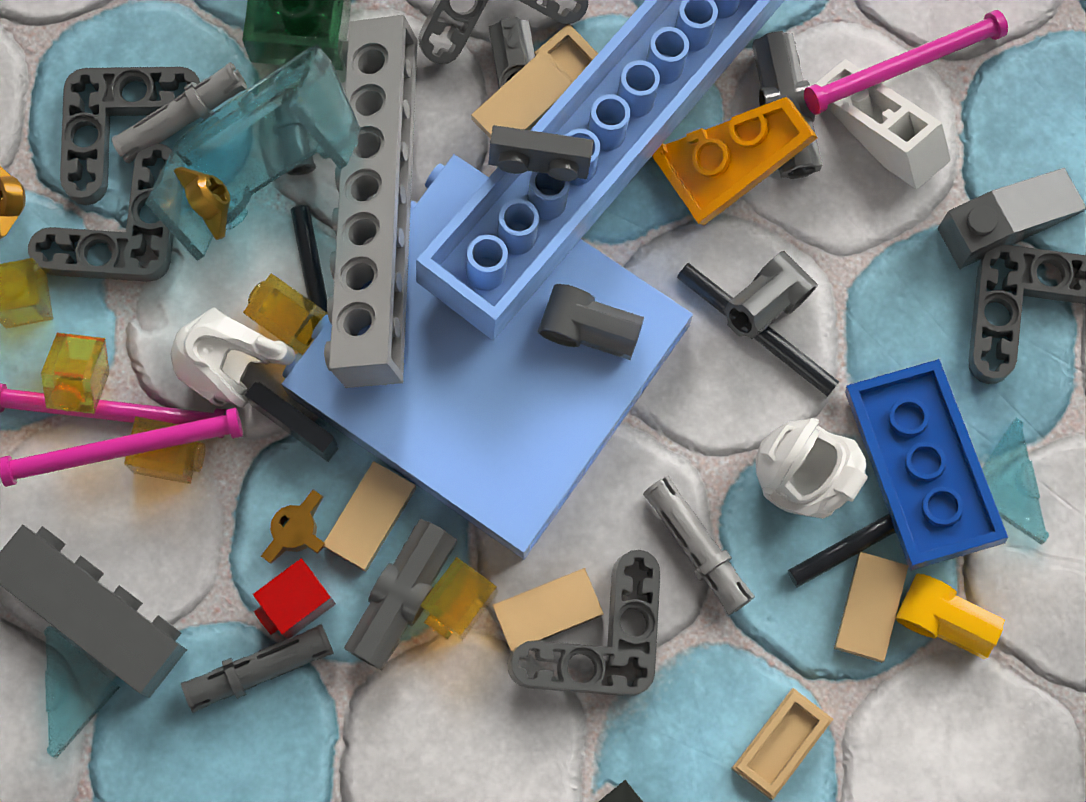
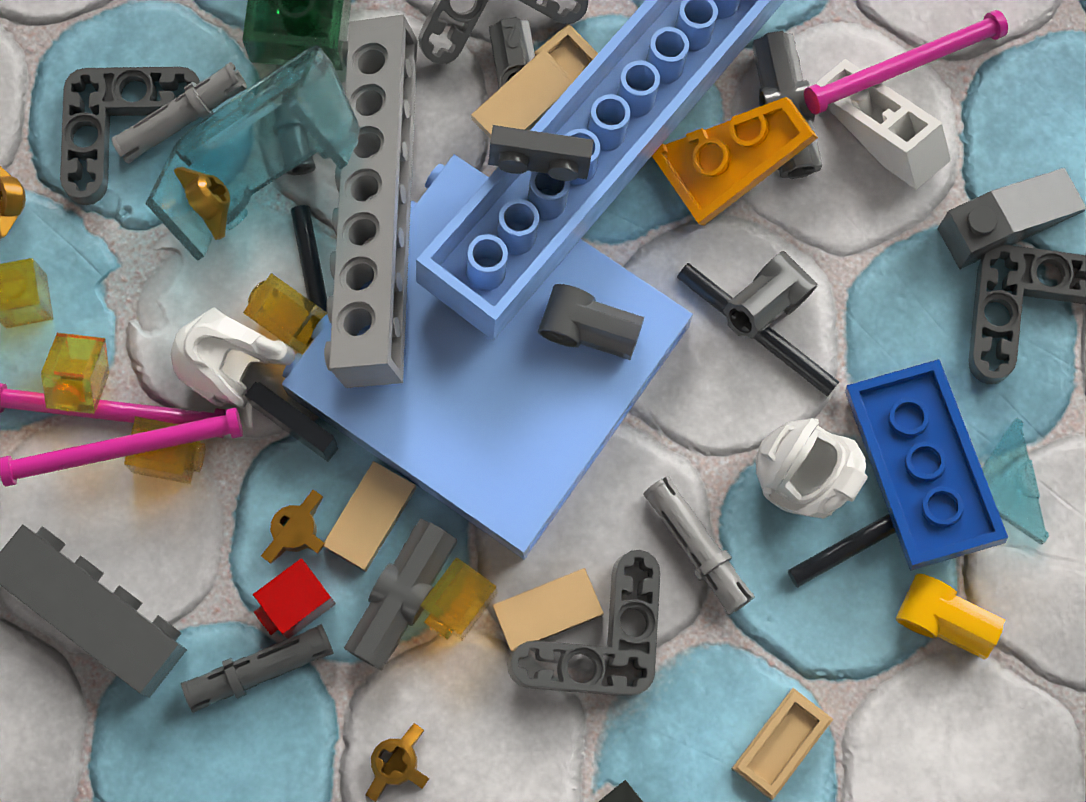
(73, 691): clear light blue tile -> none
(124, 245): dark grey beam -> none
(400, 766): none -> pearl gold piece
(871, 607): tan tile -> none

